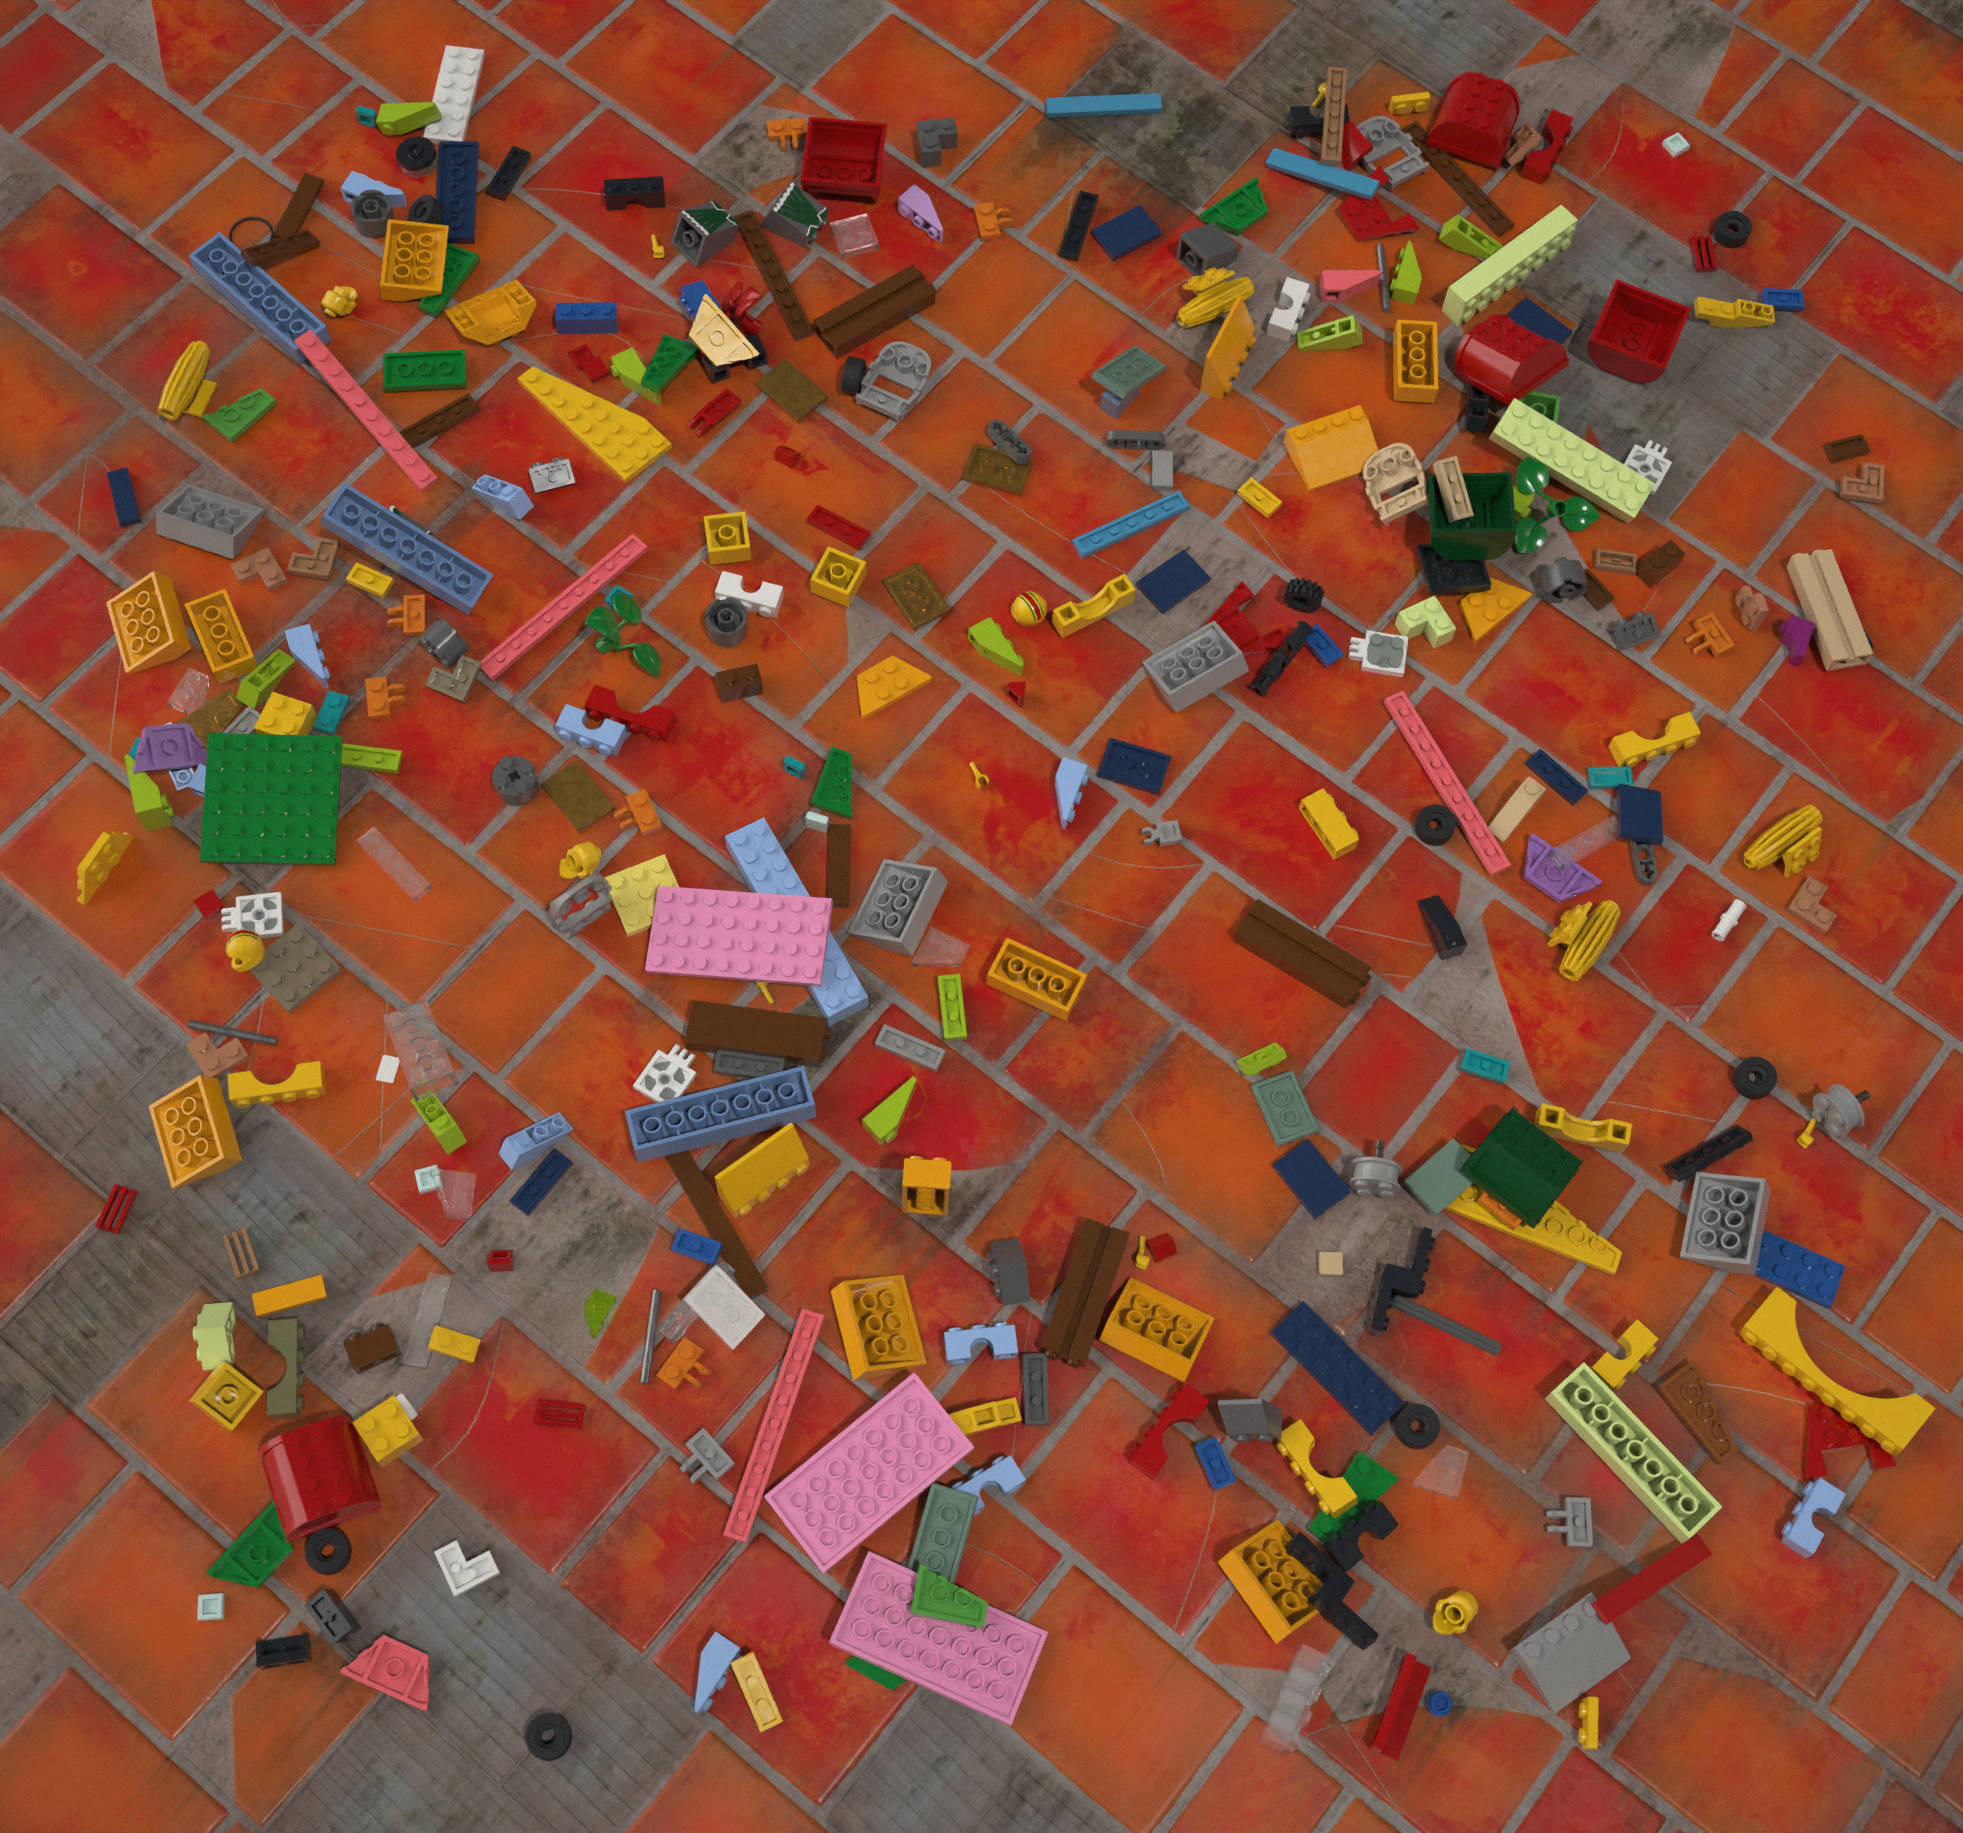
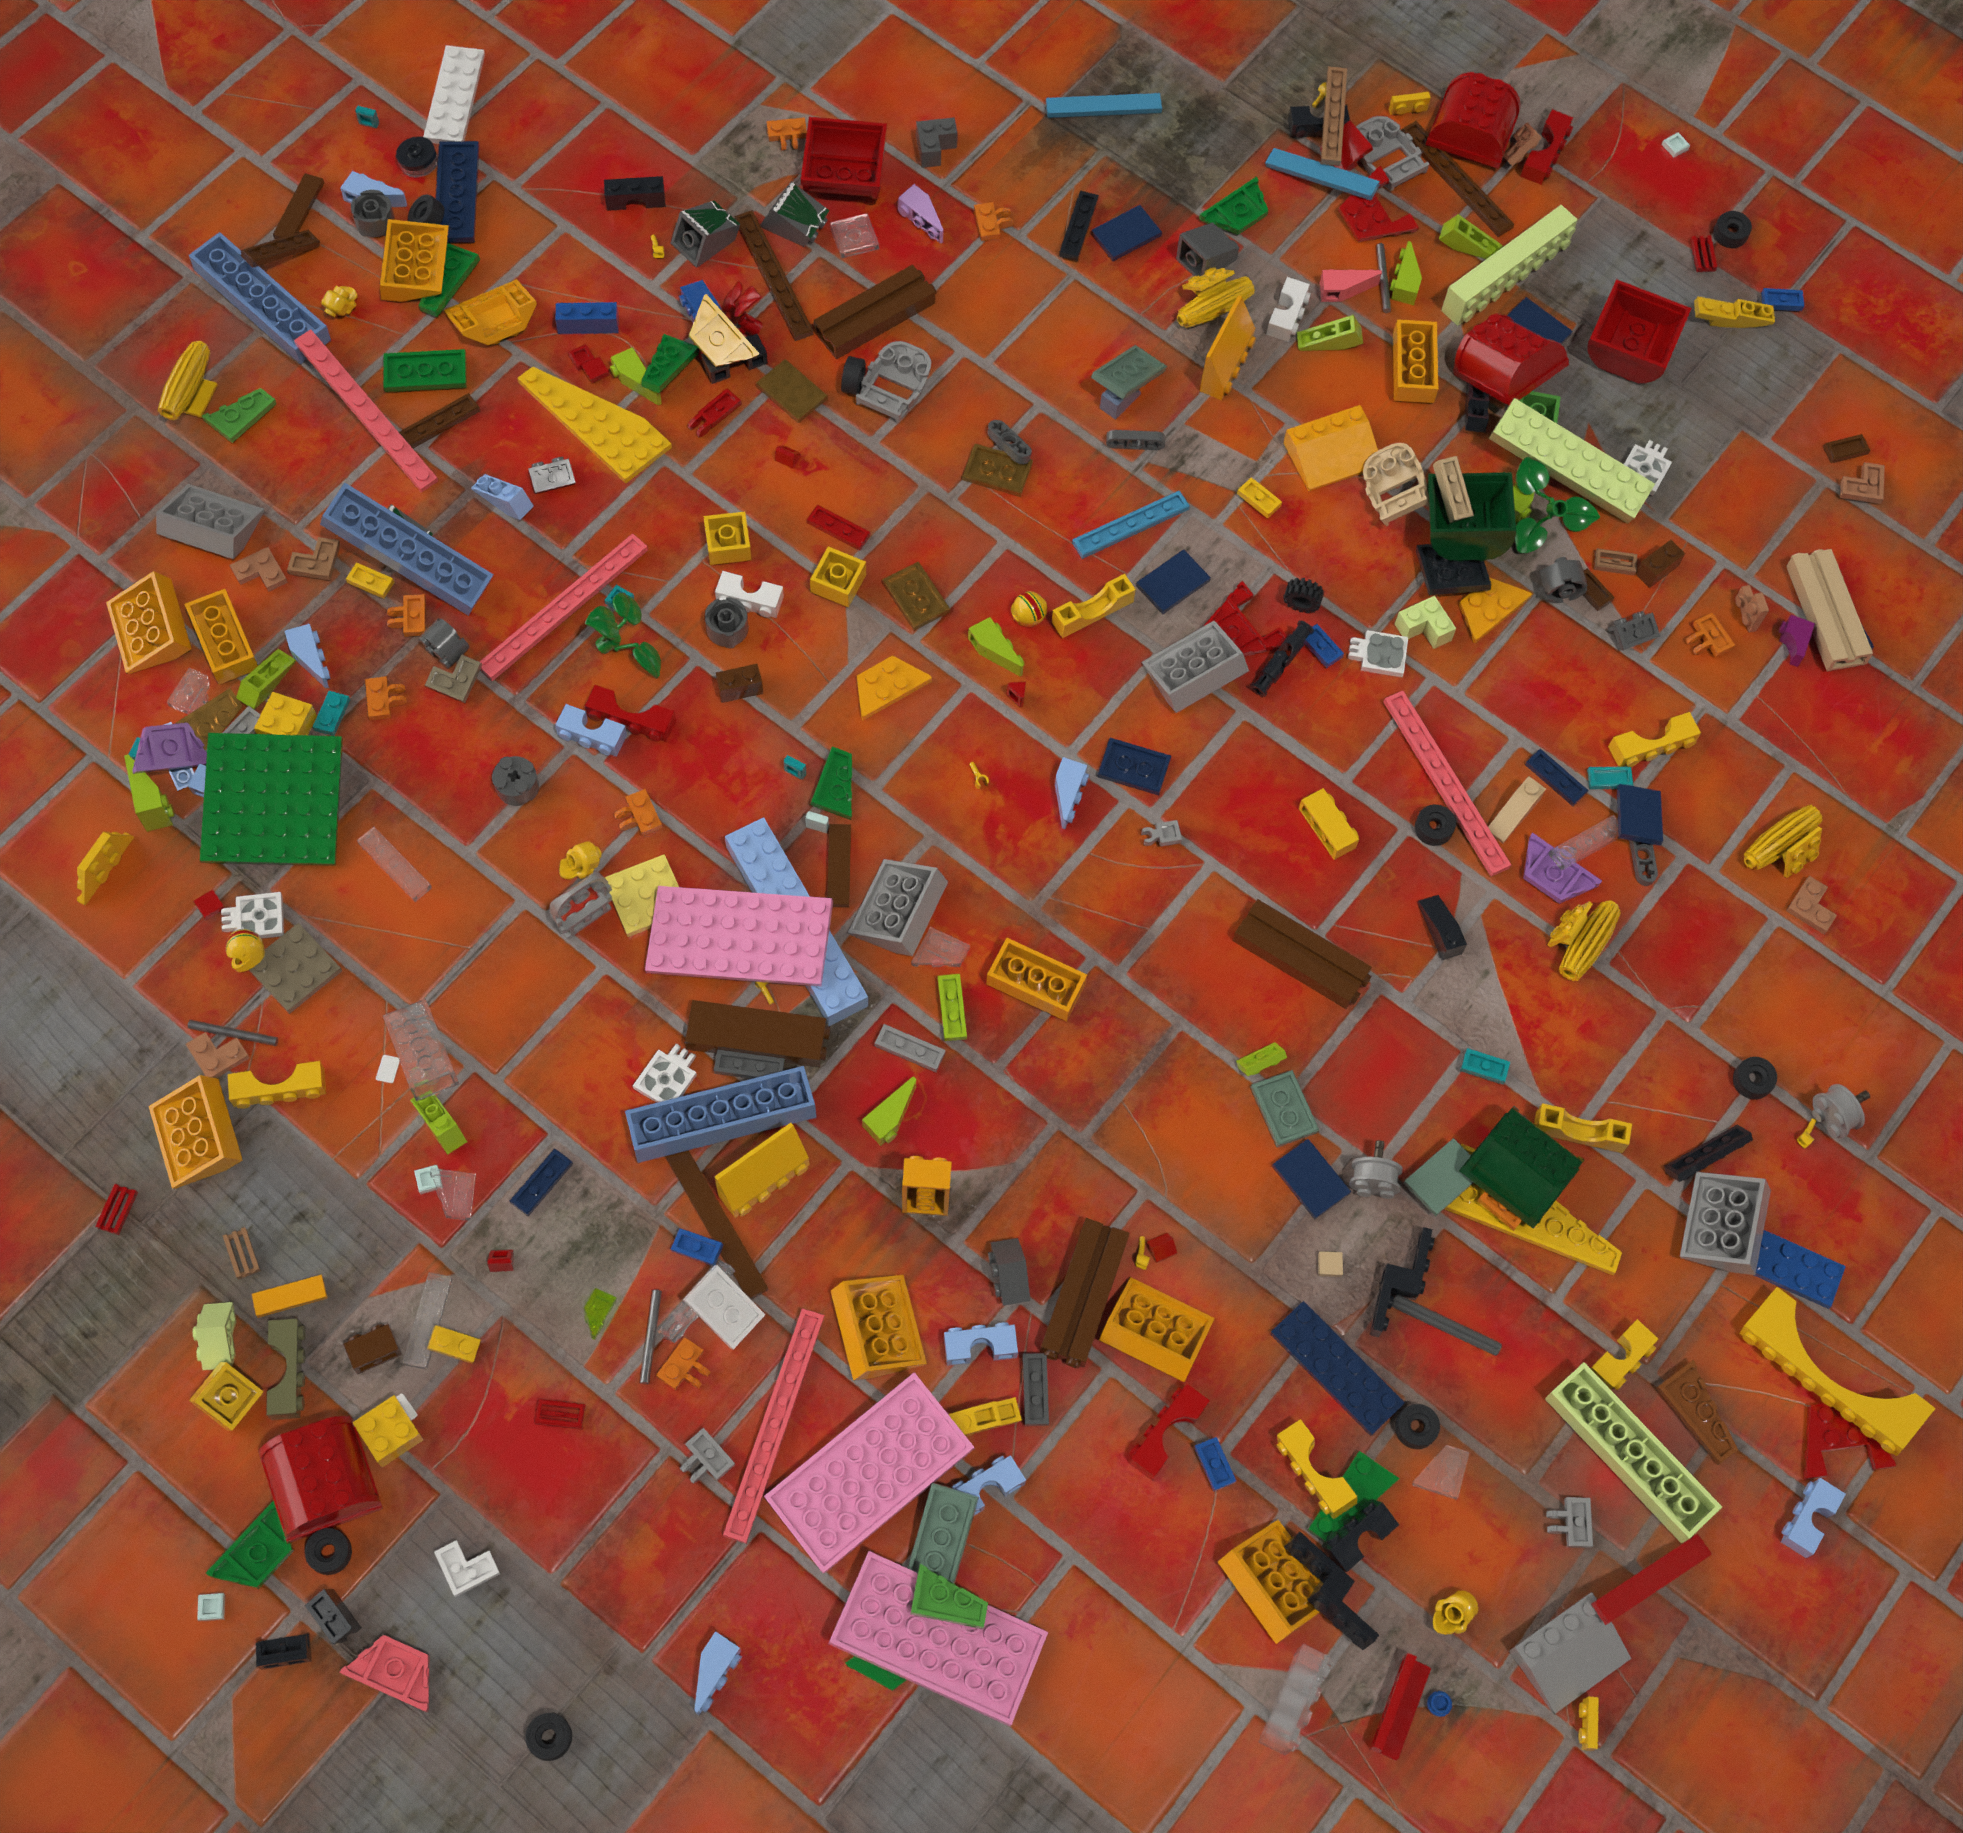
(124, 497): dark blue tile -> none
(250, 218): black piece -> none
(371, 758): lime plate -> none
(405, 117): lime slope -> none
(508, 173): black plate -> none
(533, 1140): light blue slope -> none
(578, 797): pearl gold tile -> none
(756, 1691): yellow tile -> none
(1162, 470): light grey tile -> none
(1251, 1419): dark grey slope -> none
(1728, 920): white pin -> none

